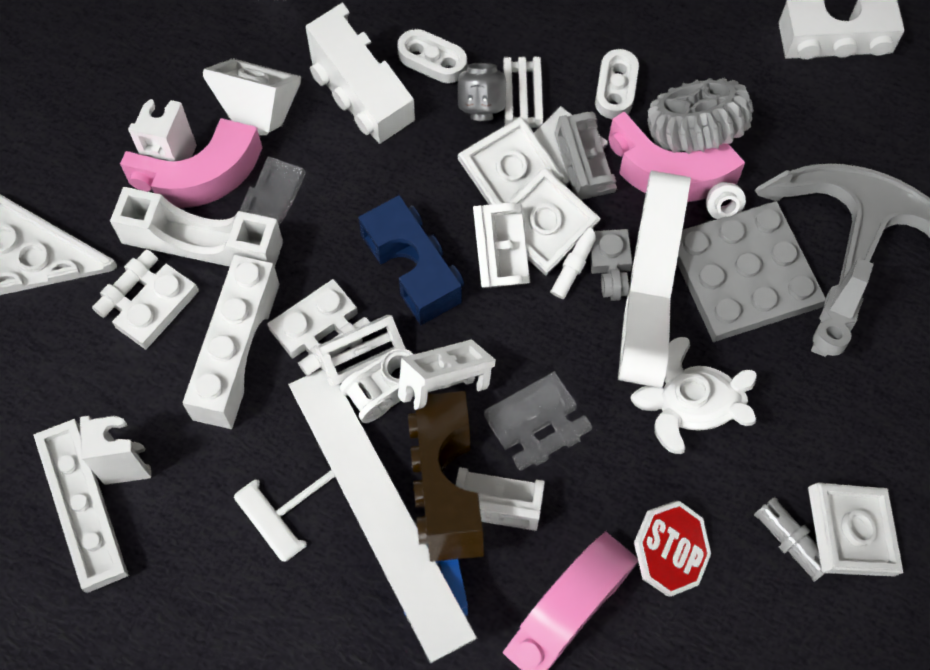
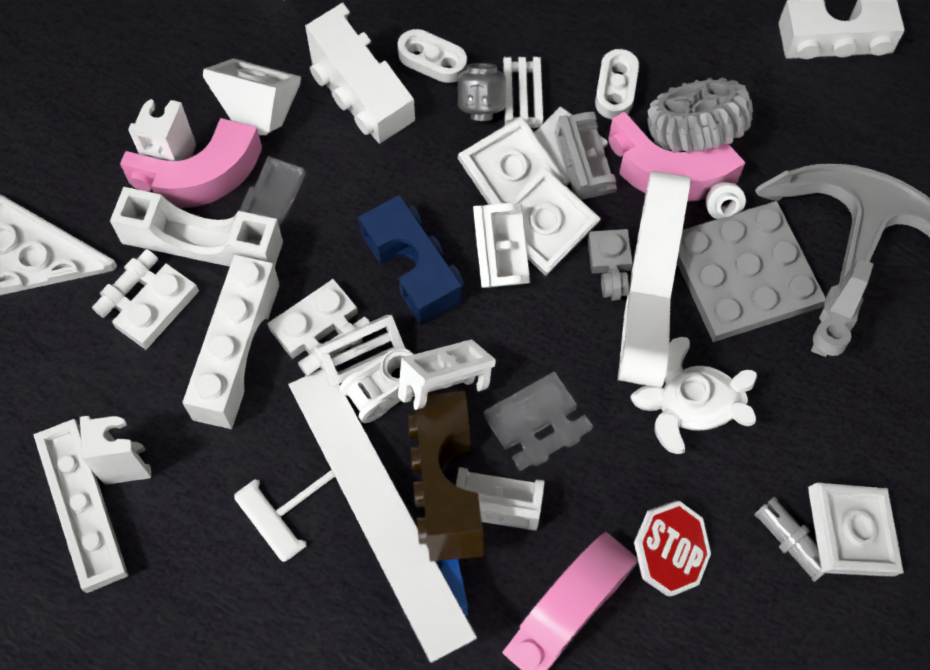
(574, 264): white piece -> none

